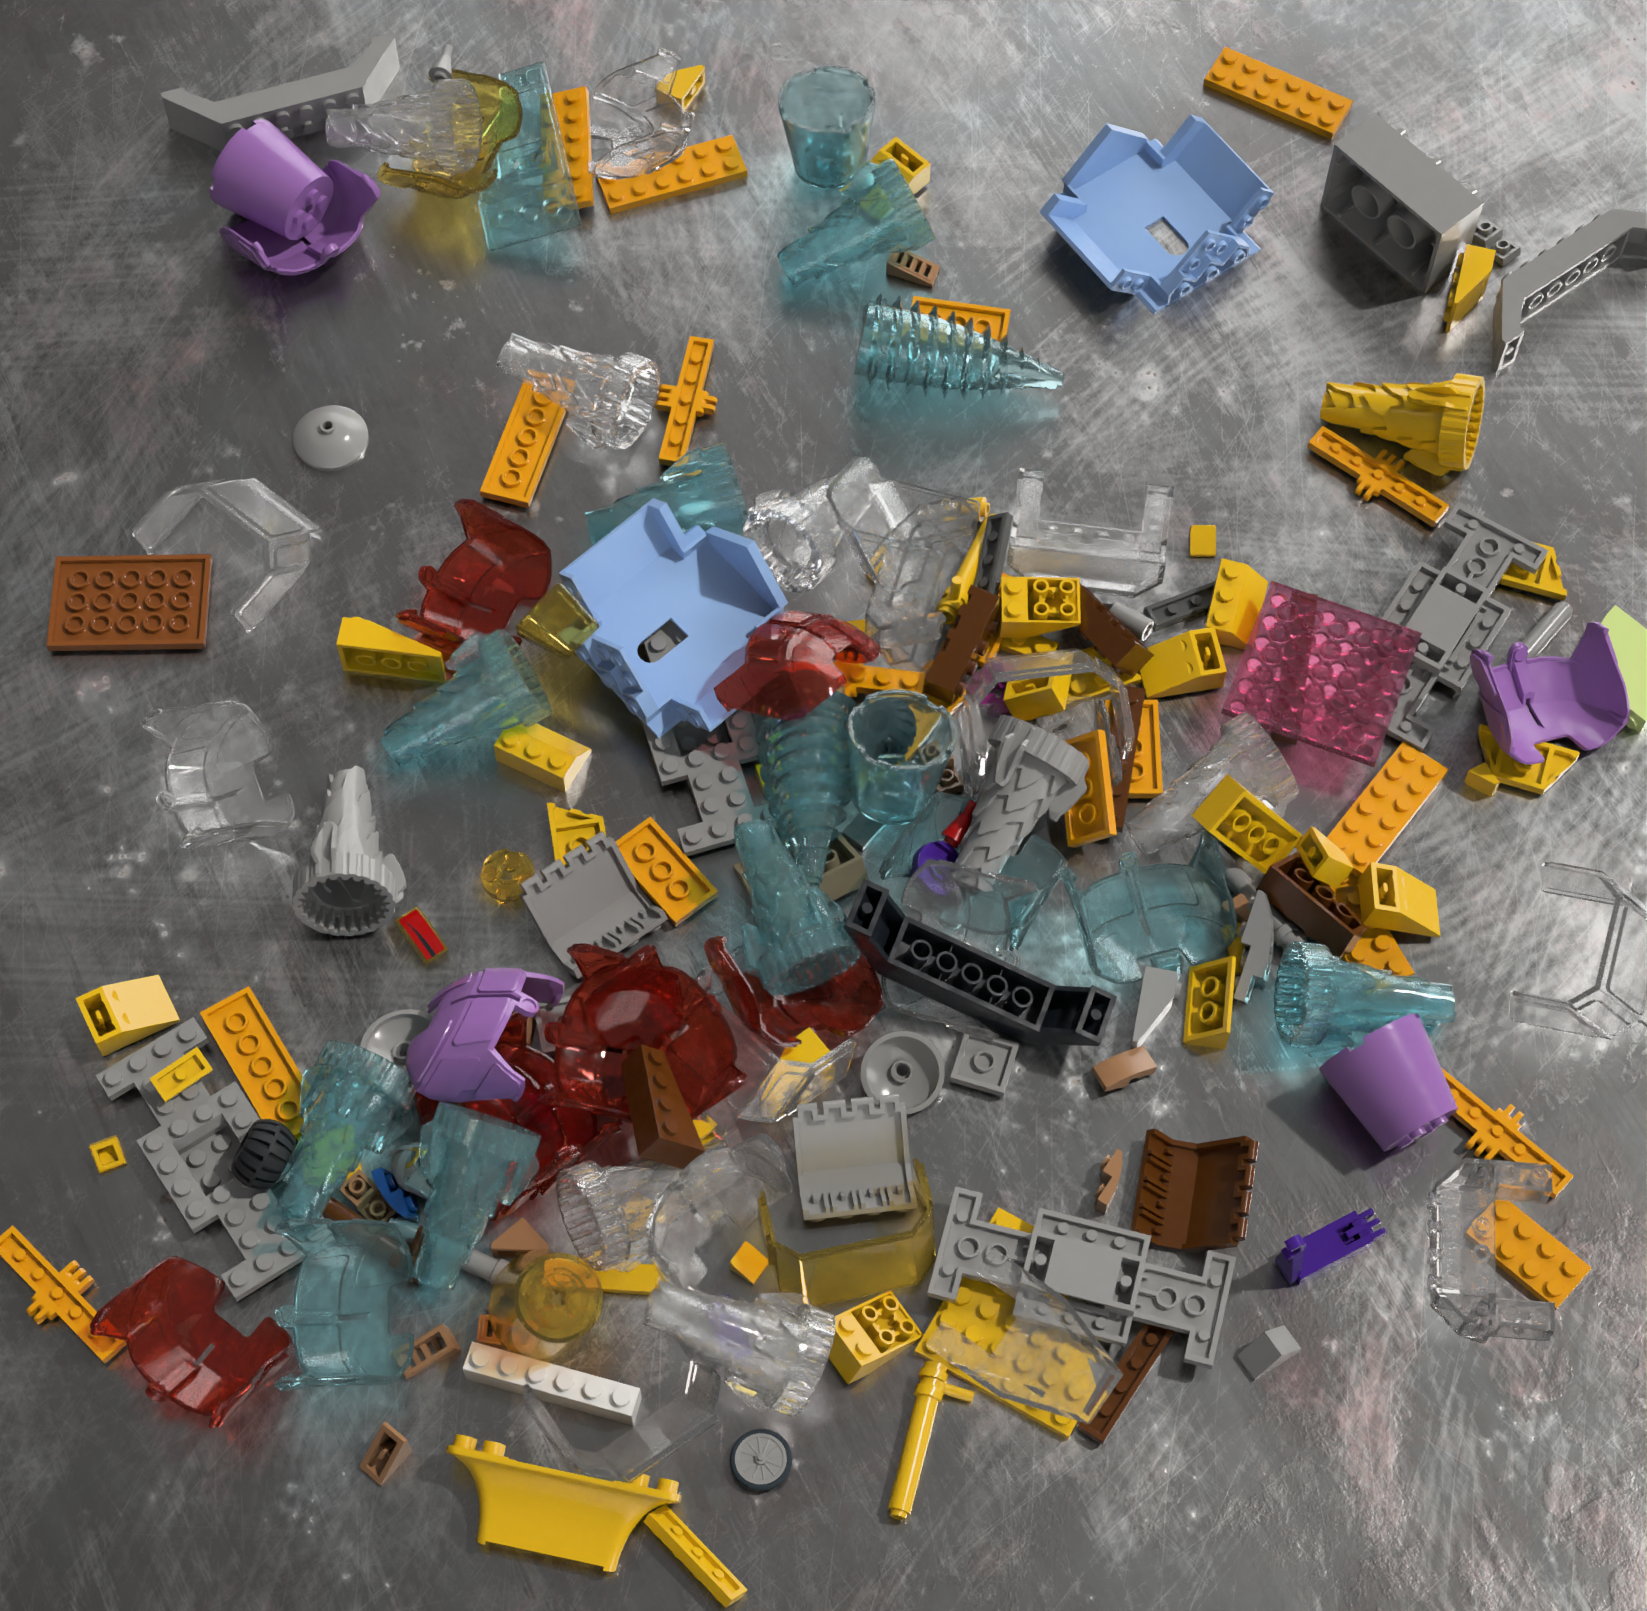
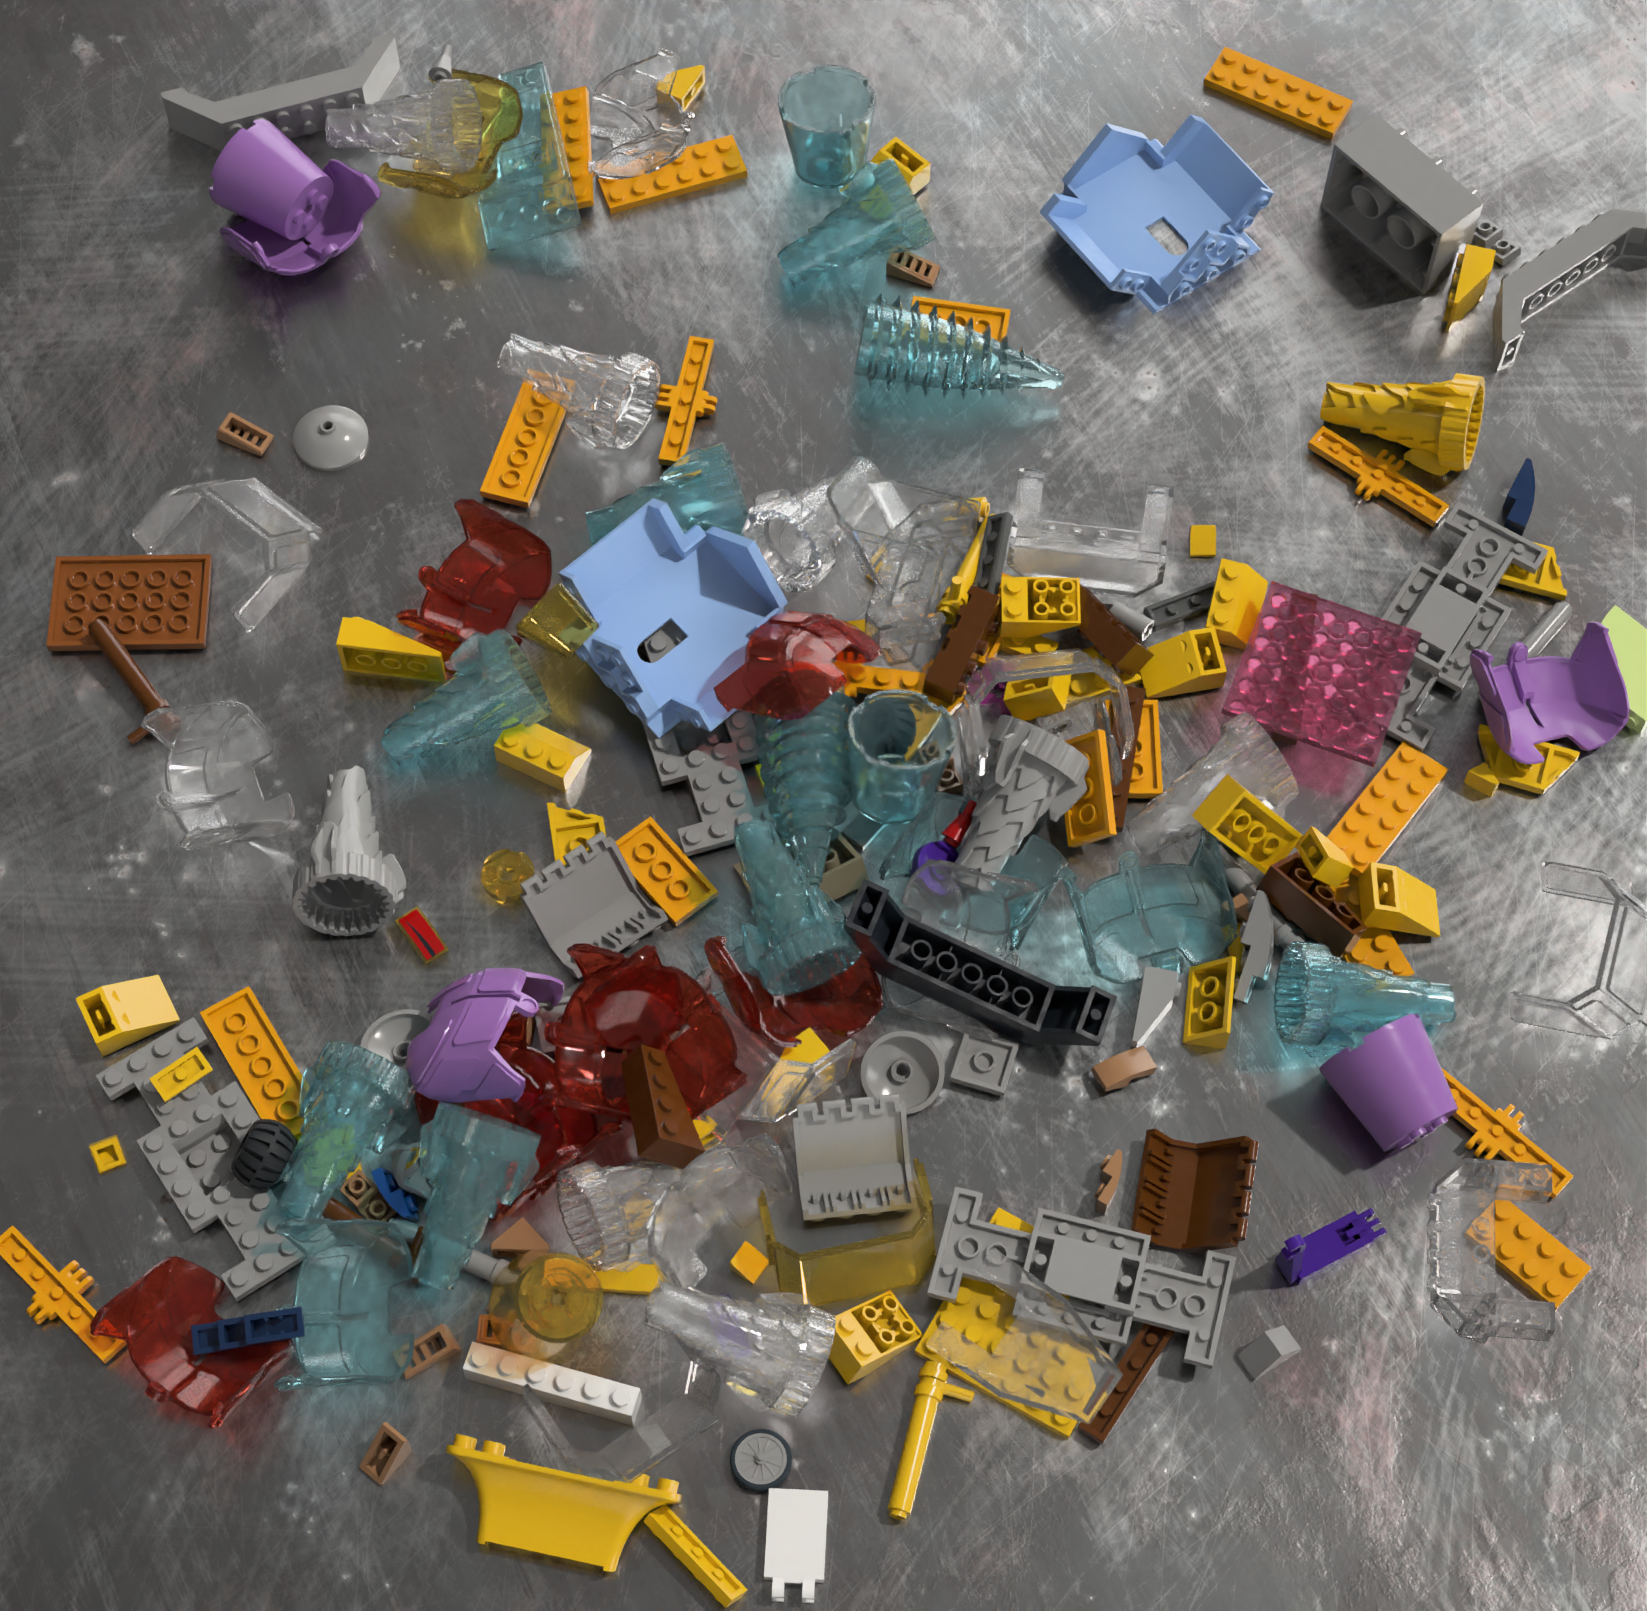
(128, 672): none -> reddish brown cylinder
(233, 420): none -> medium nougat slope
(248, 1331): none -> dark blue slope
(795, 1540): none -> white tile
(1520, 499): none -> dark blue slope

